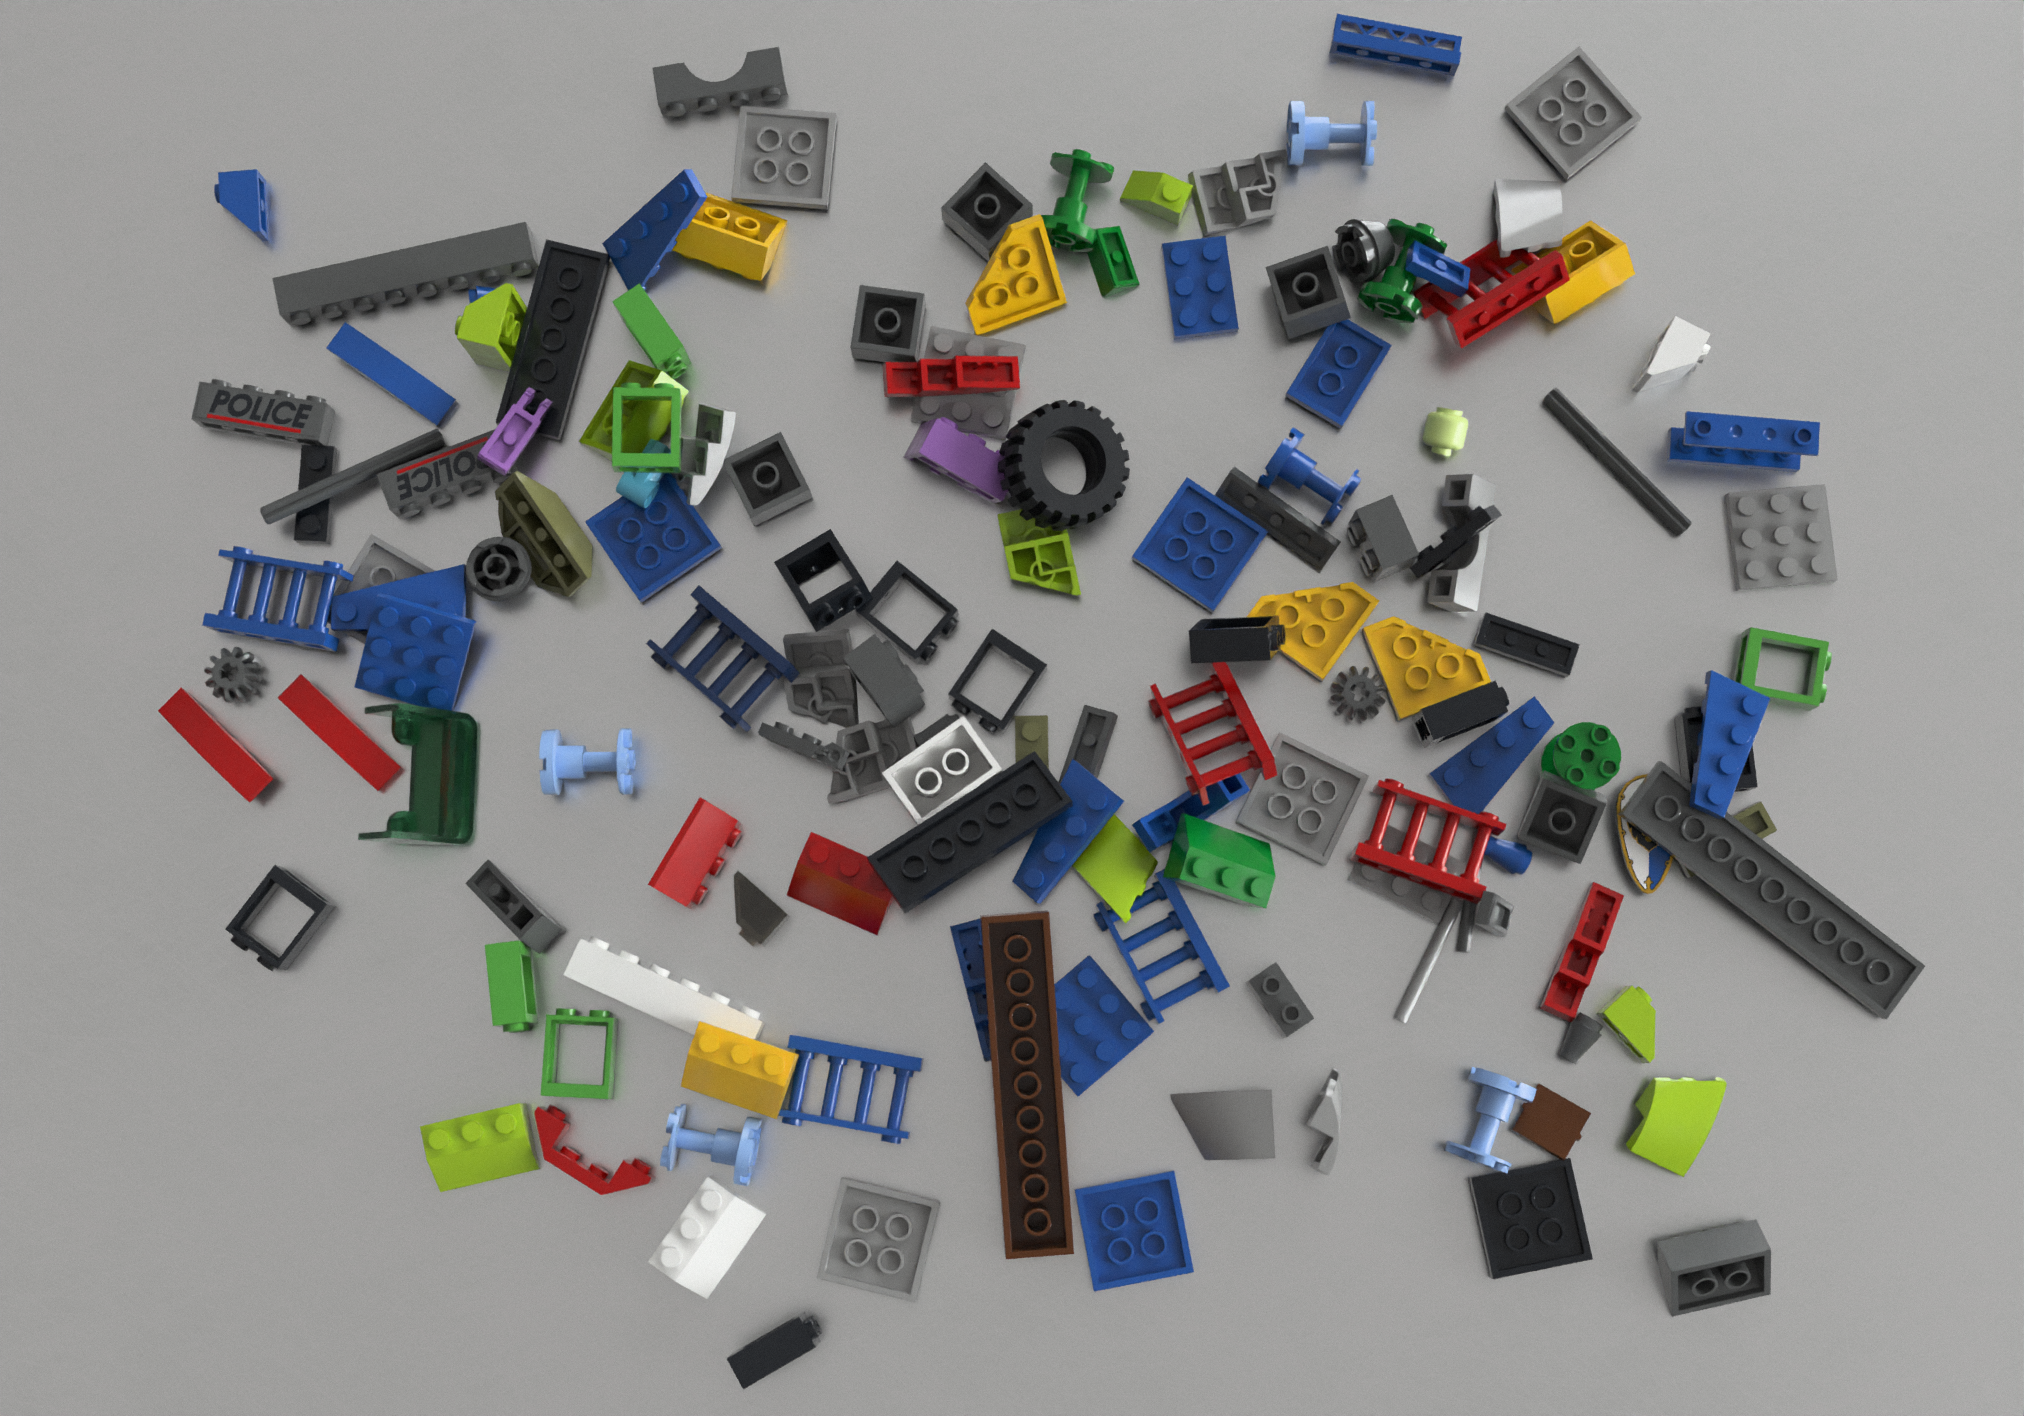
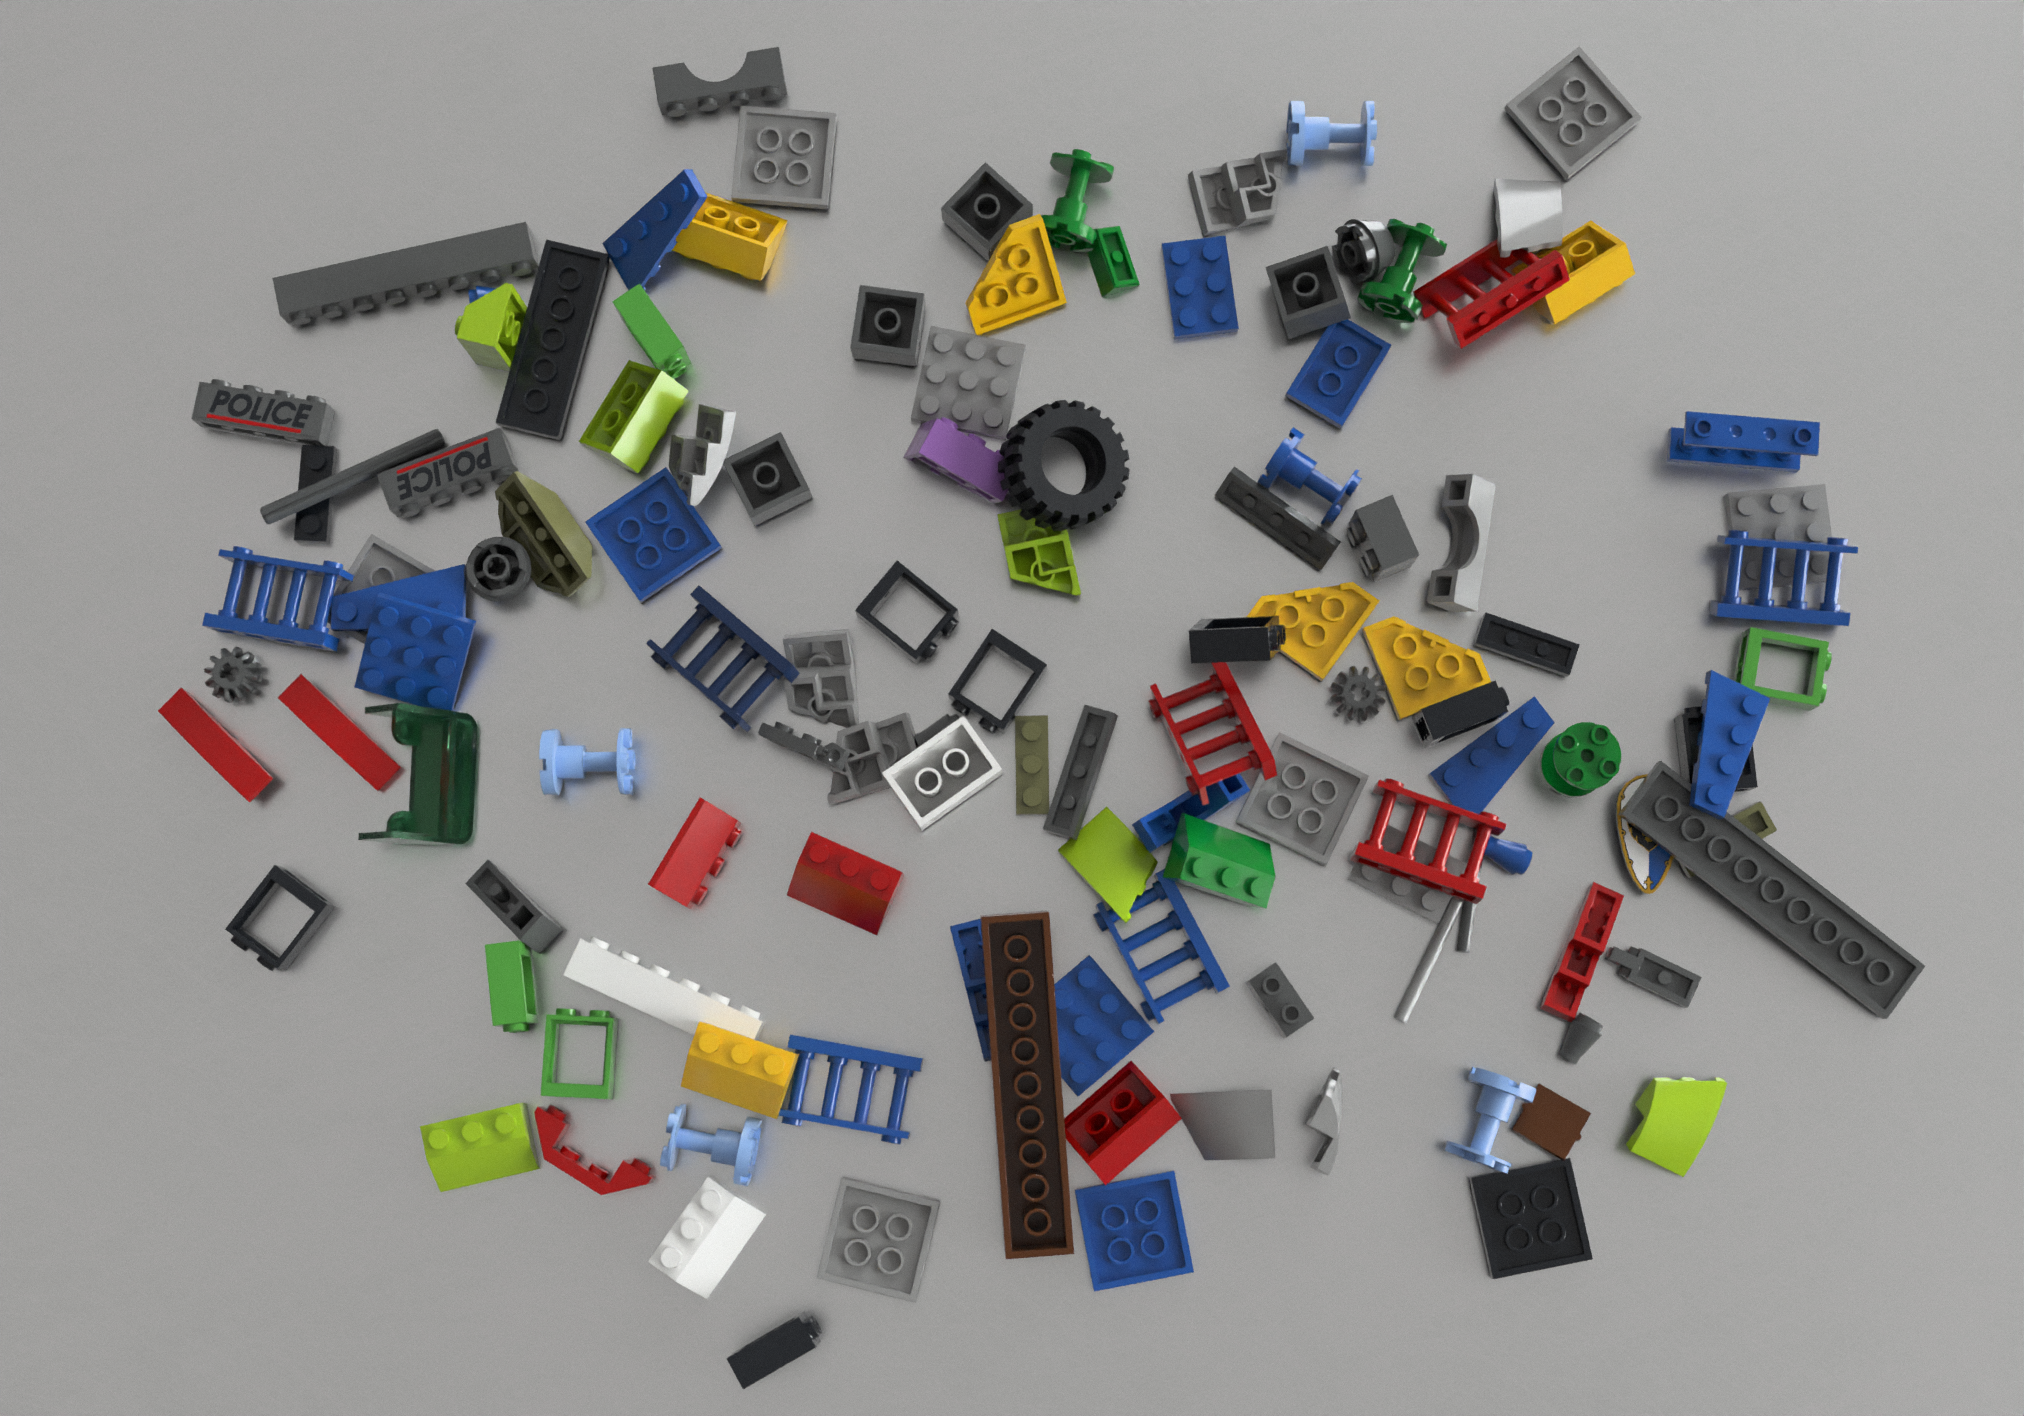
(244, 198): blue slope -> none
(390, 373): blue slope -> none
(513, 434): medium lavender hinge -> none
(642, 486): medium azure piece -> none
(647, 461): bright green window -> none
(756, 912): clear smoke slope -> none
(810, 560): black window -> none
(886, 679): dark grey brick -> none
(951, 376): red slope -> none
(969, 832): black plate -> none
(1067, 835): blue wing -> none
(1119, 1122): none -> red slope
(1158, 194): lime slope -> none
(1199, 545): blue plate -> none
(1394, 50): blue fence -> none
(1437, 269): blue plate -> none
(1445, 430): yellowish green head -> none
(1454, 539): black plate -> none
(1494, 914): dark grey tile -> none
(1562, 817): dark grey brick -> none
(1617, 461): dark grey axle -> none
(1632, 1021): lime slope -> none
(1655, 974): none -> dark grey hinge
(1675, 353): white slope -> none
(1715, 1267): dark grey slope -> none
(1796, 608): none -> blue fence

